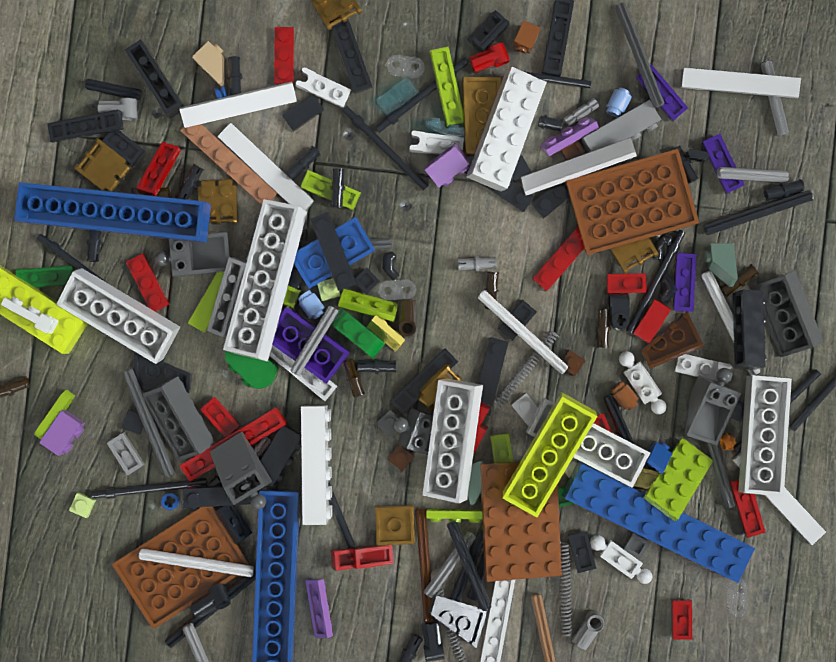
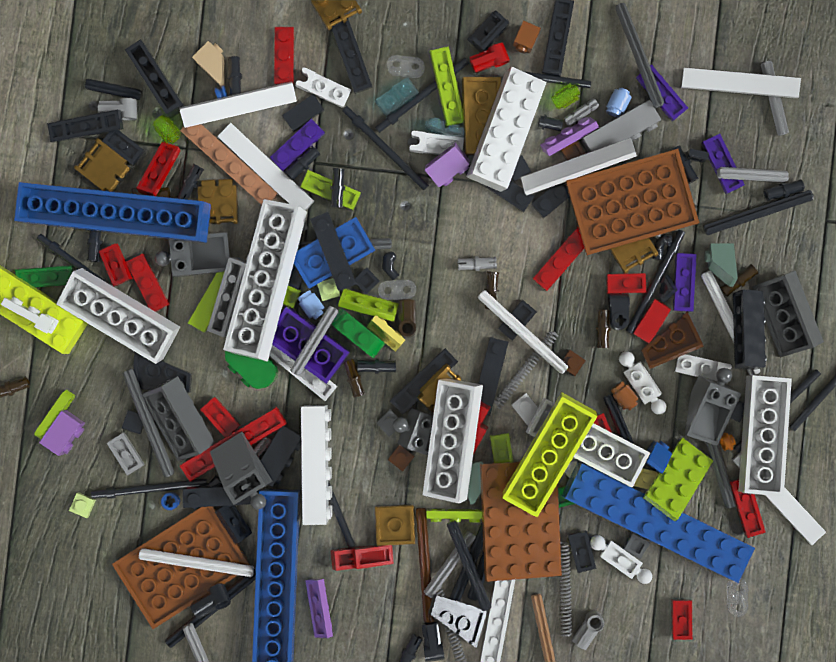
(115, 264): none -> red plate
(166, 129): none -> clear neon green brick
(297, 145): none -> dark purple plate
(566, 96): none -> clear neon green brick

